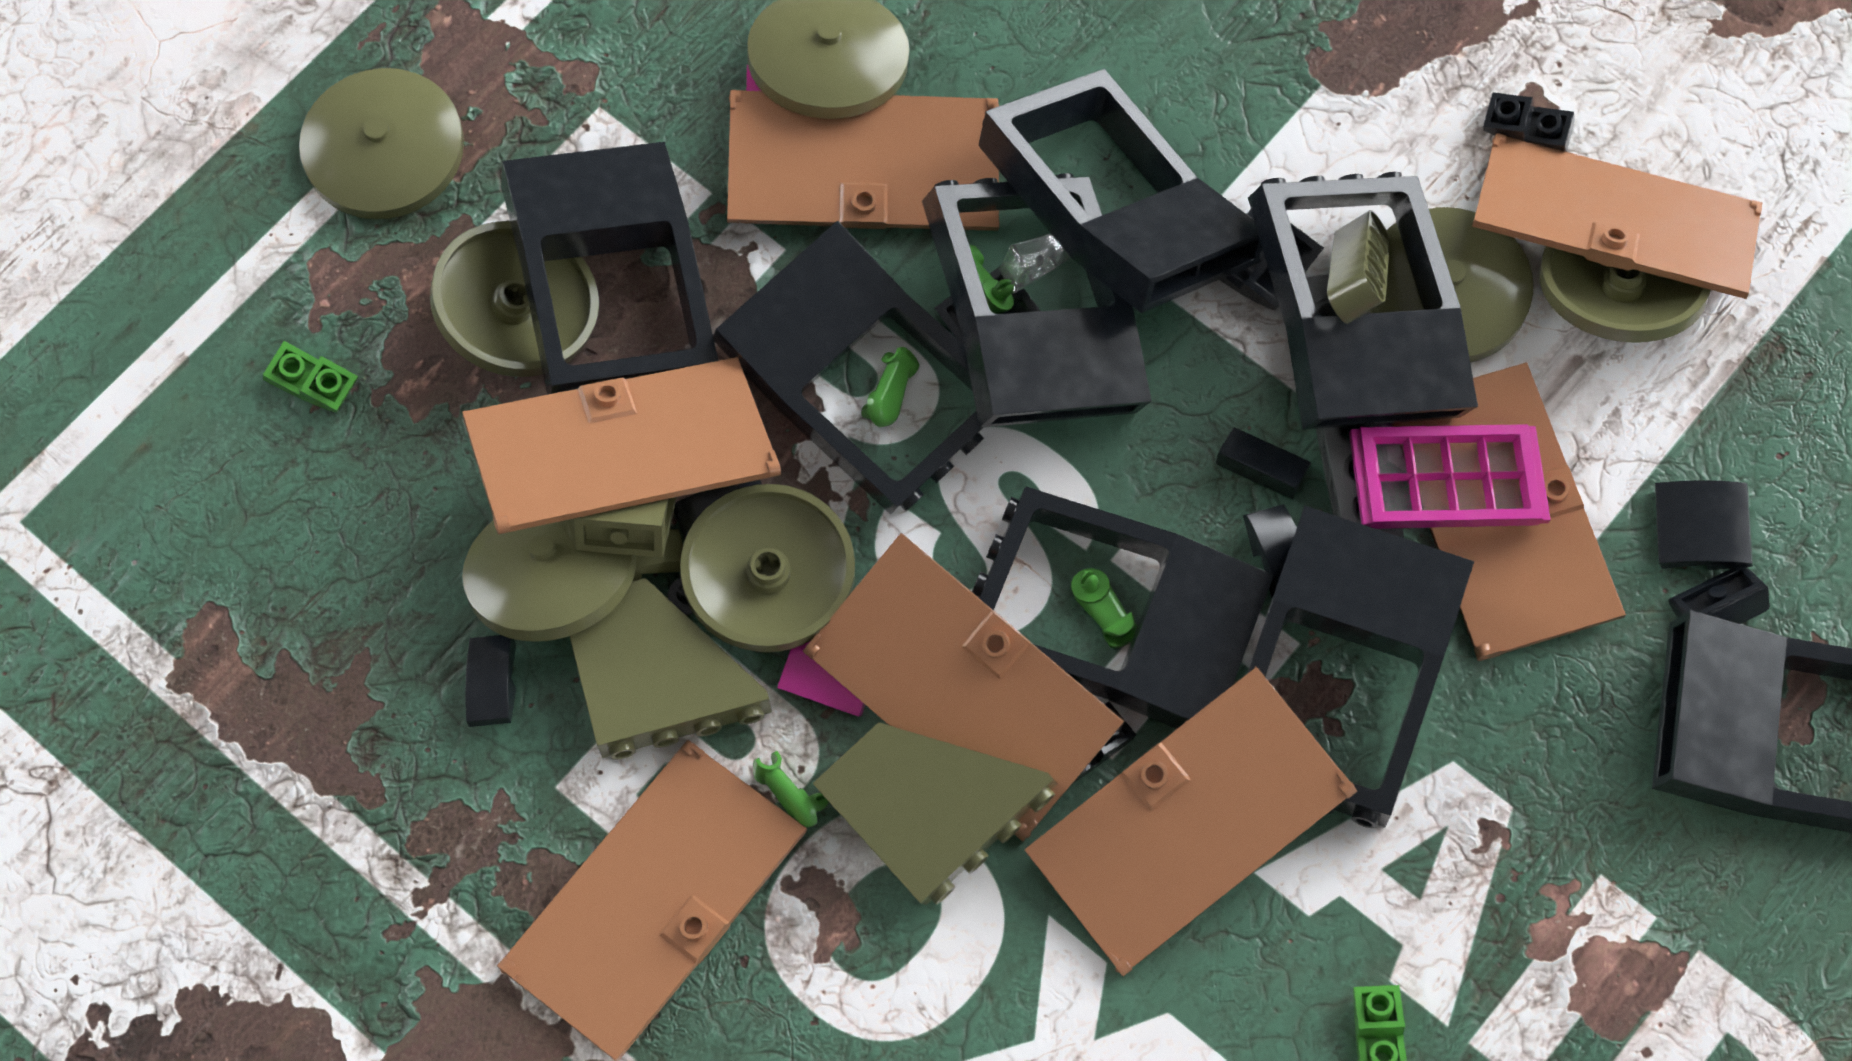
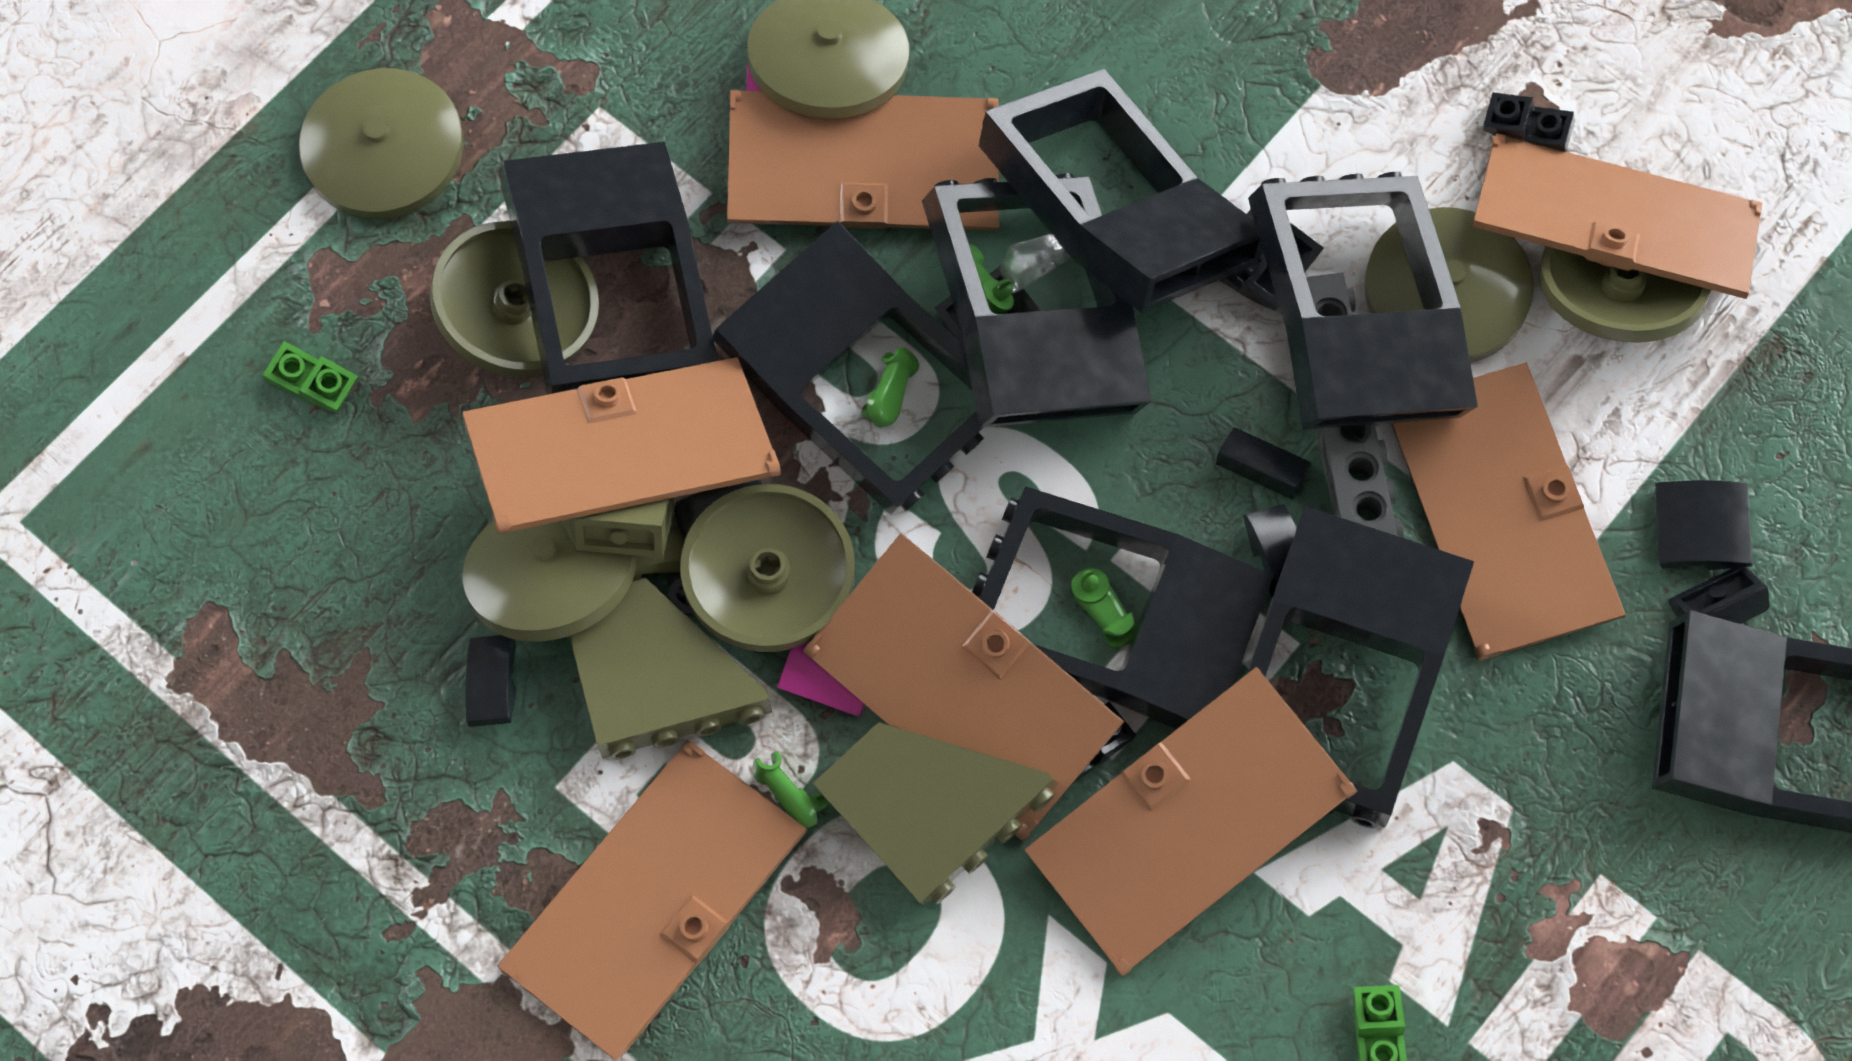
(1358, 267): olive beam -> none
(1449, 476): dark pink piece -> none

